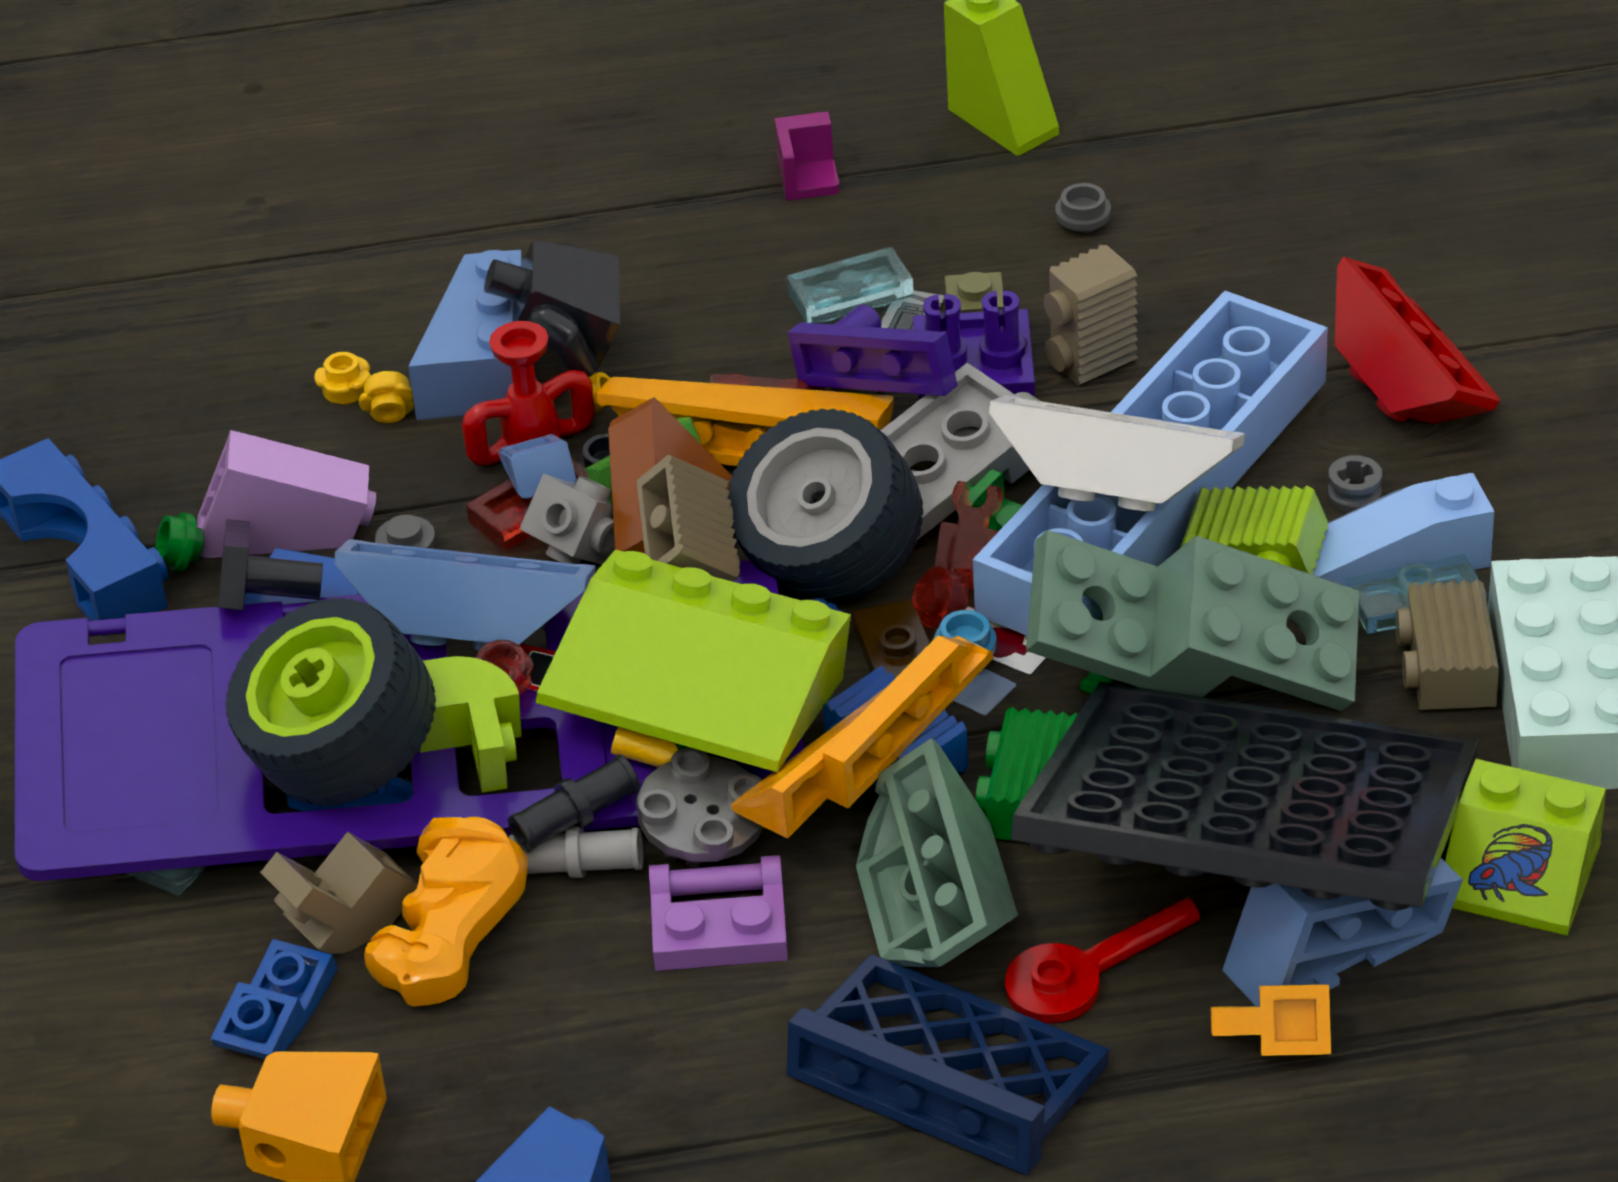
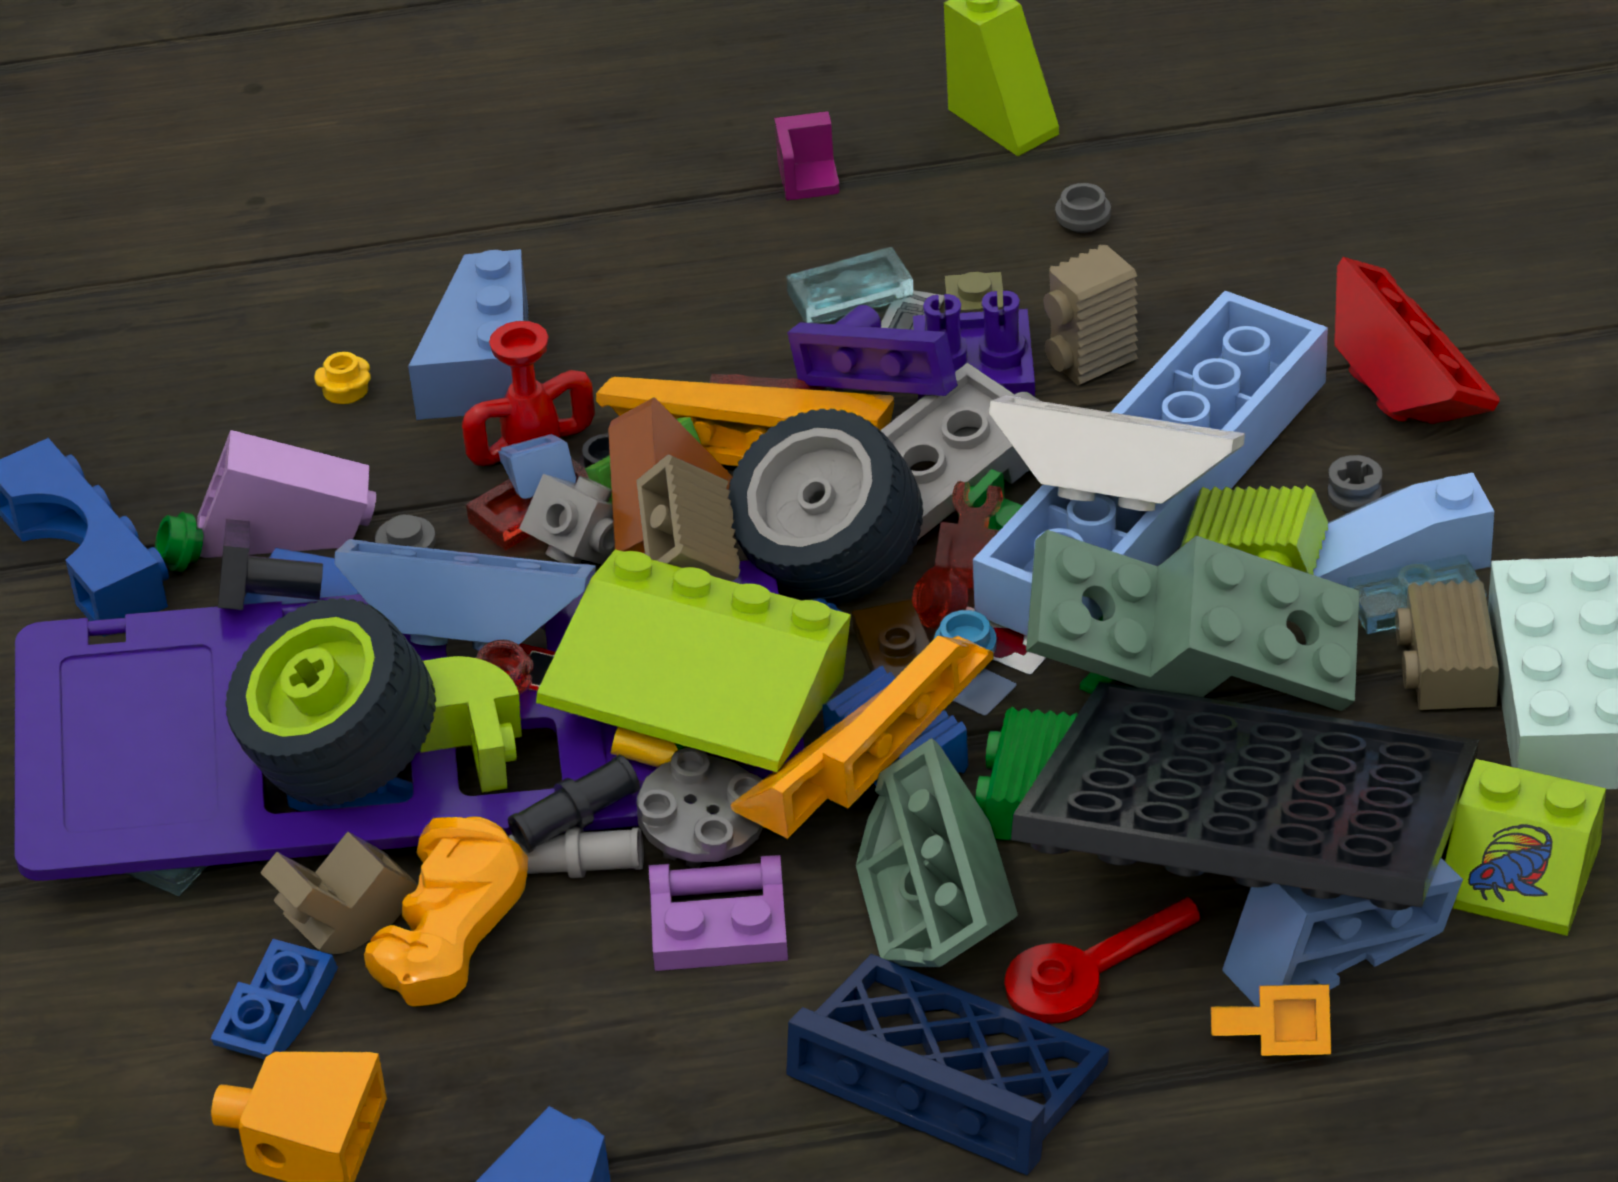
(387, 396): yellow plate -> none
(568, 294): black torso -> none

